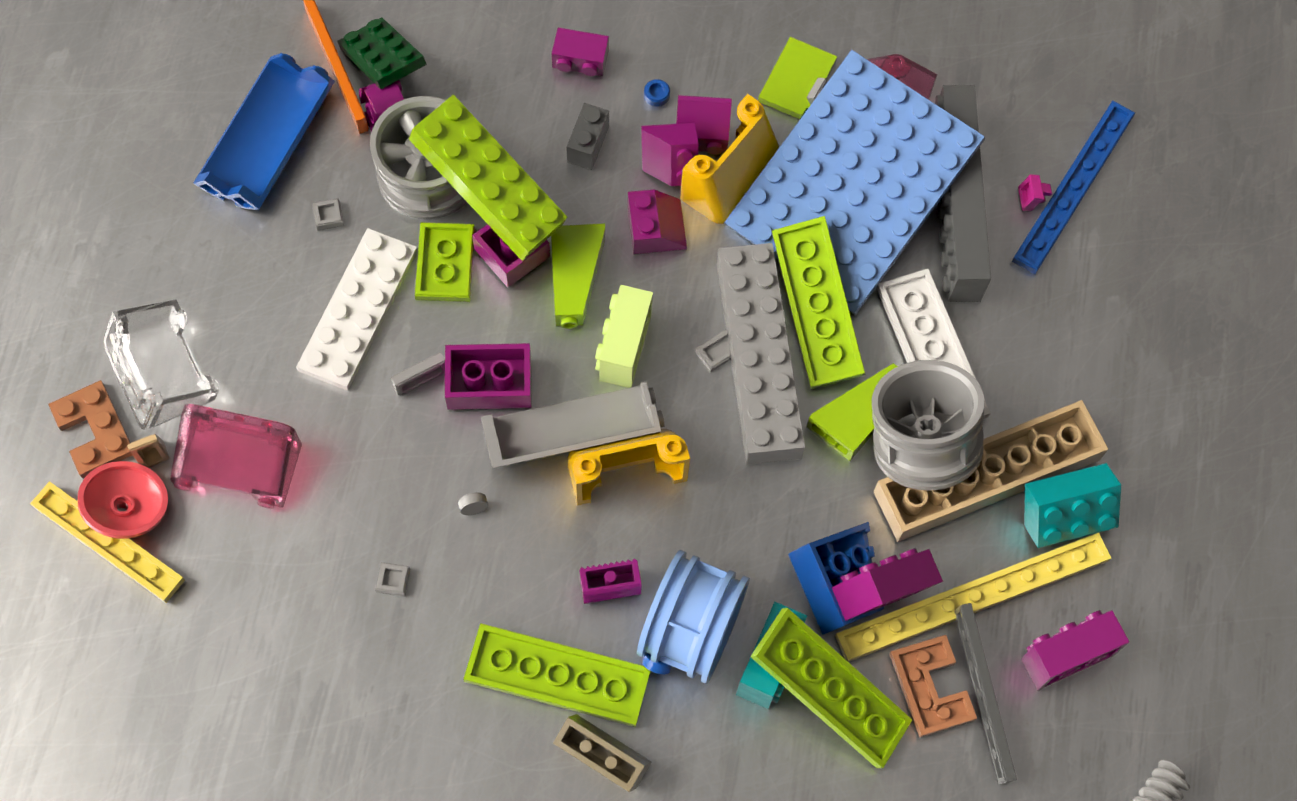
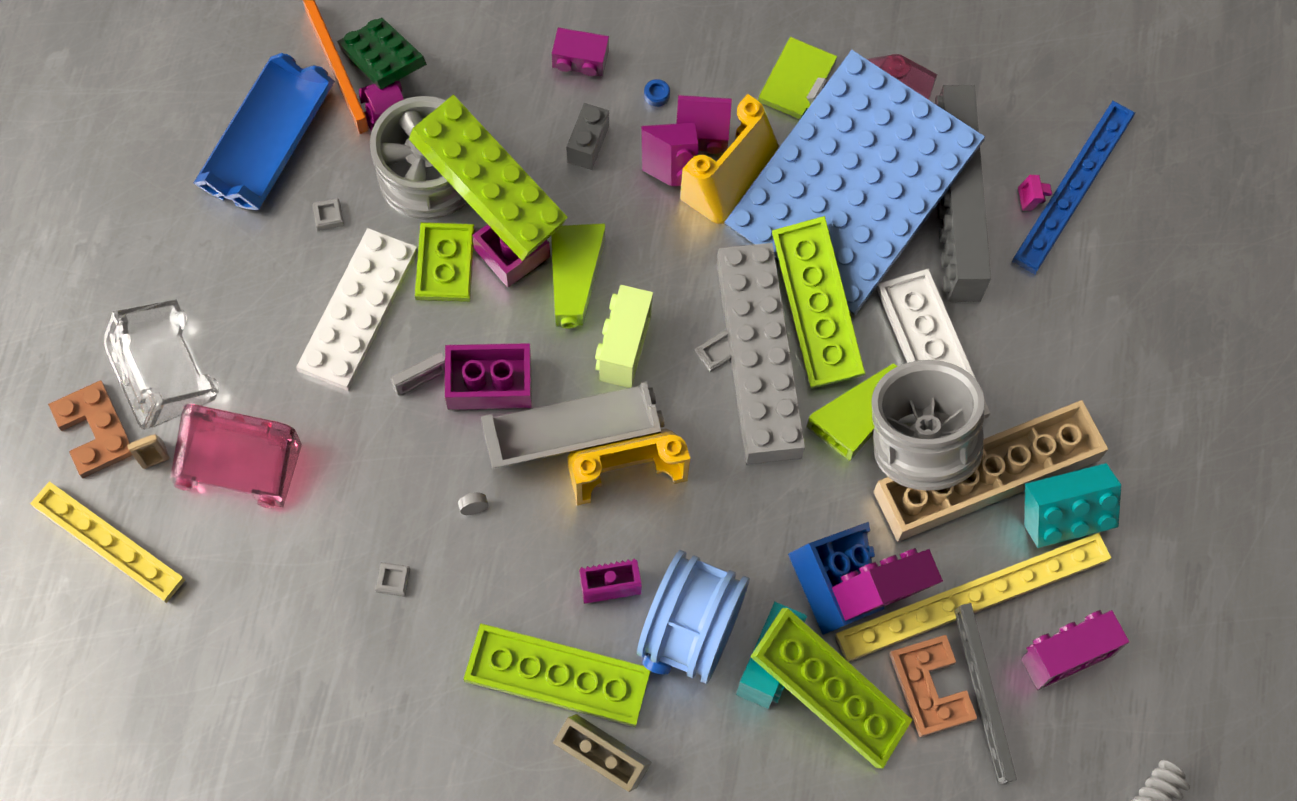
(122, 486): coral dish -> none
(655, 222): magenta slope -> none

